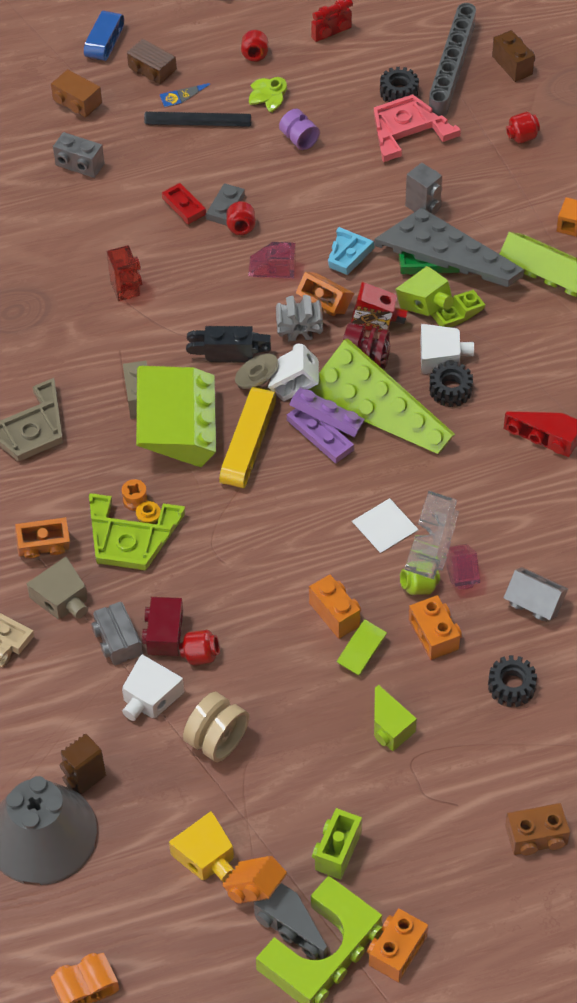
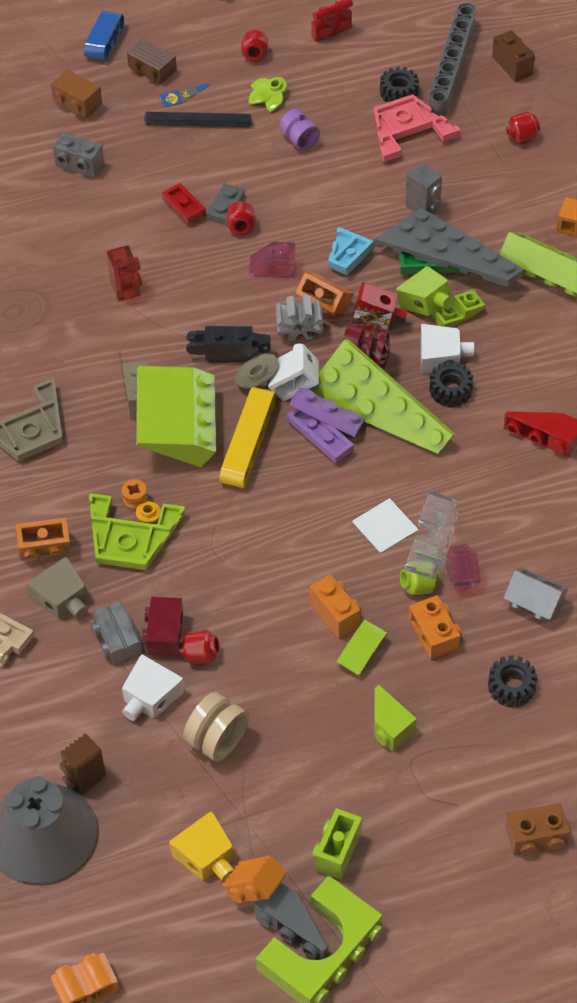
(397, 944): orange brick -> none

